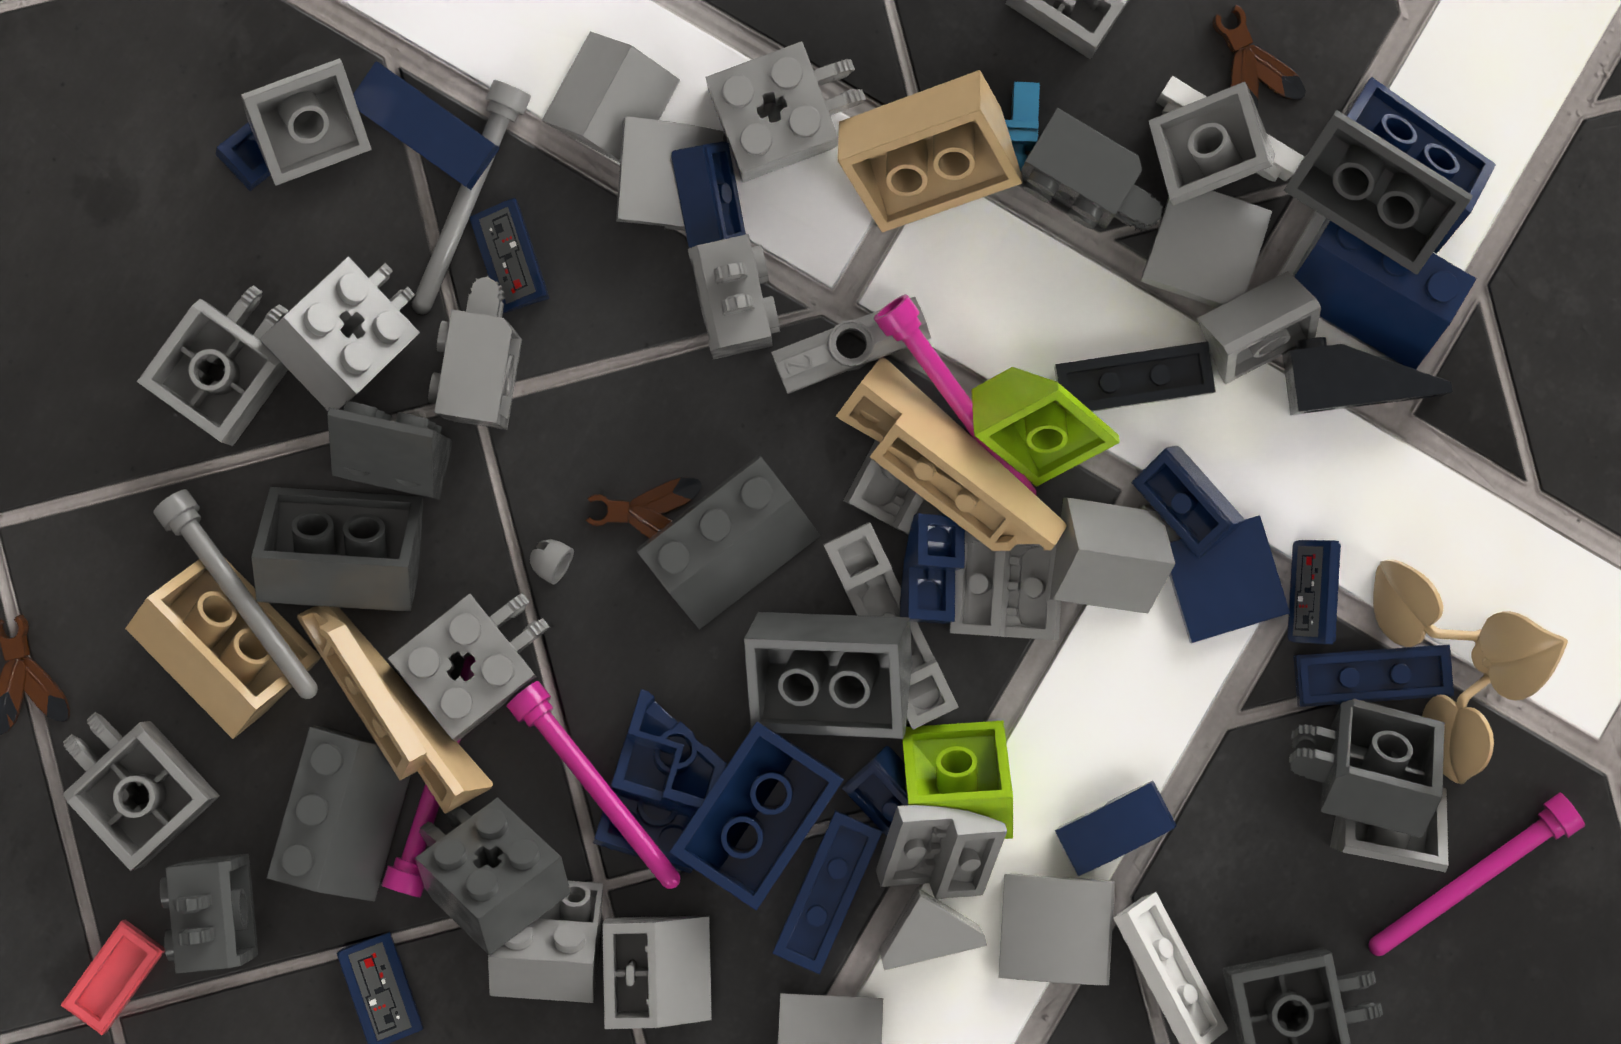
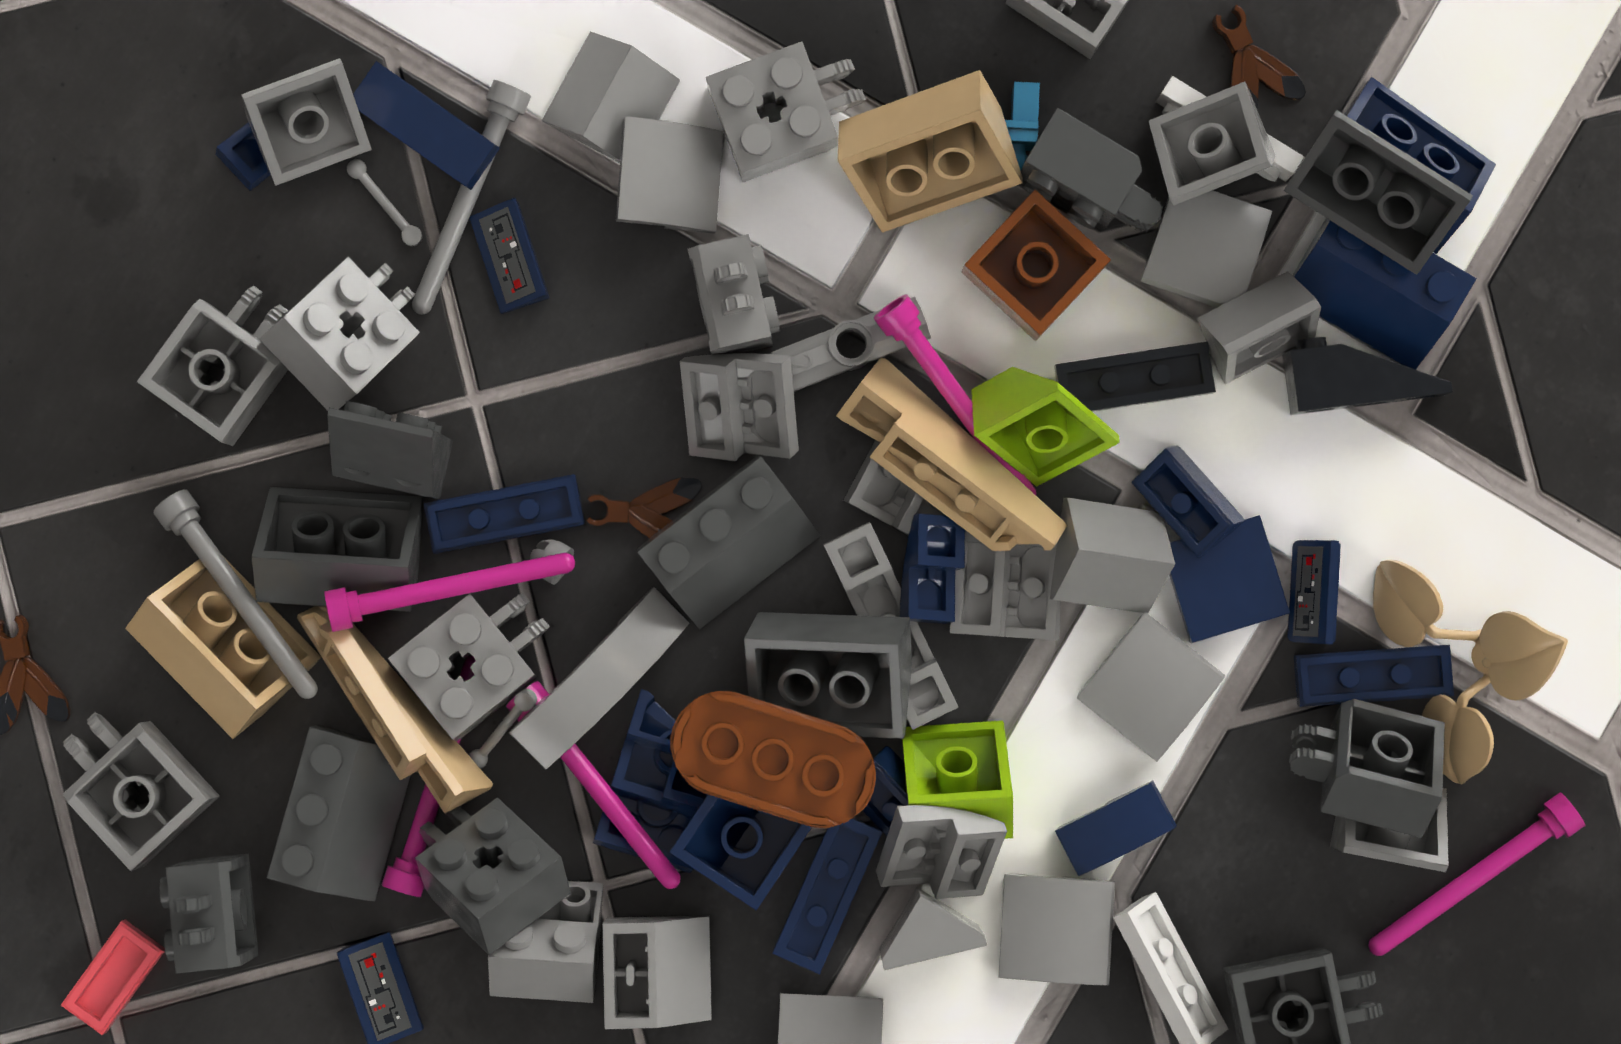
(348, 607): none -> dark pink piece
(410, 234): none -> light grey hinge
(477, 361): light grey hinge -> none
(504, 514): none -> dark blue tile
(524, 701): none -> light grey hinge
(600, 679): none -> light grey slope
(708, 193): dark blue slope -> none
(739, 405): none -> light grey slope
(773, 759): none -> dark orange tile
(1035, 265): none -> dark orange brick
(1150, 686): none -> light grey slope

